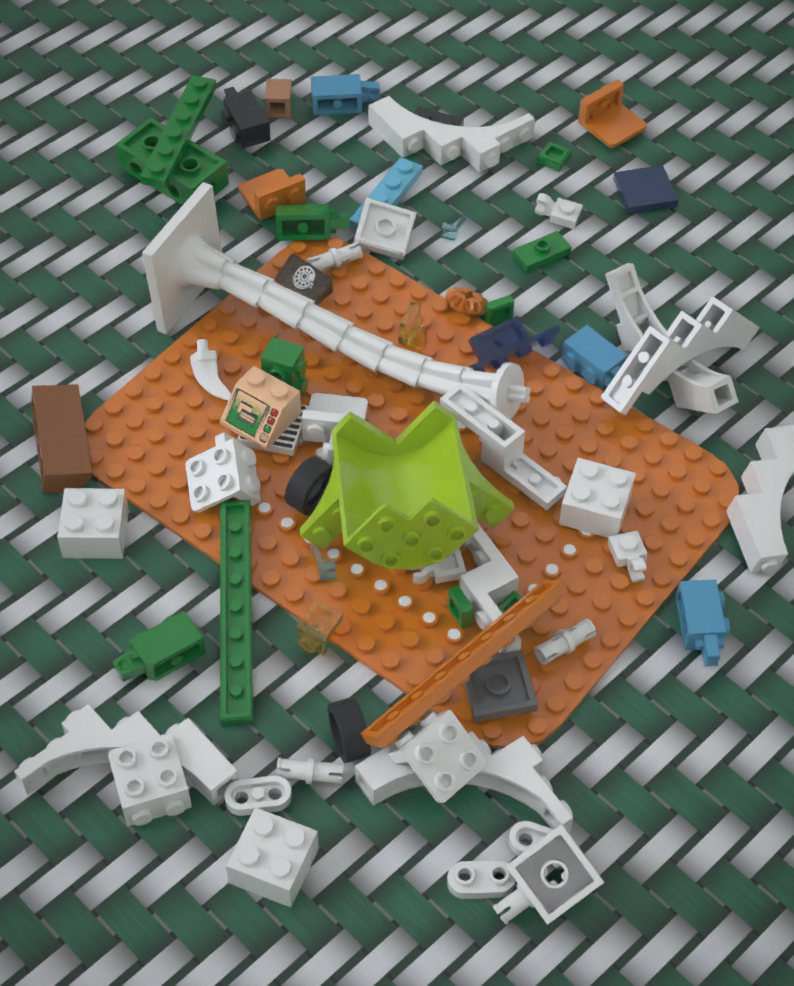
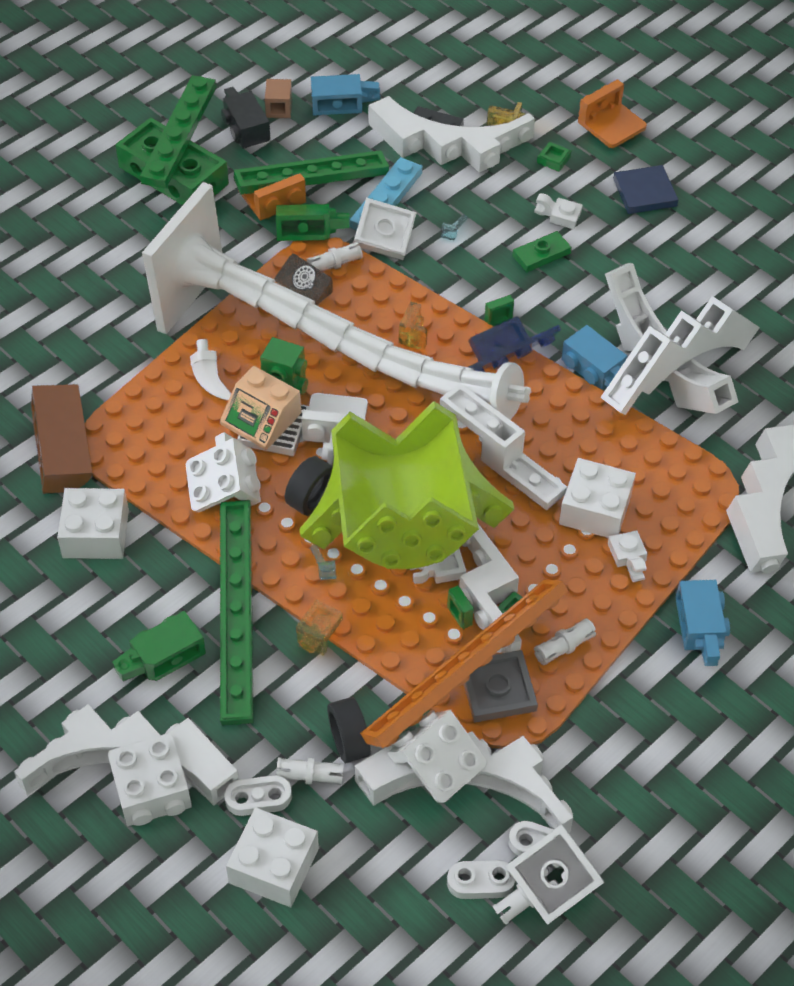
(314, 171): none -> green plate
(466, 301): orange gear -> none
(501, 115): none -> clear yellow bracket

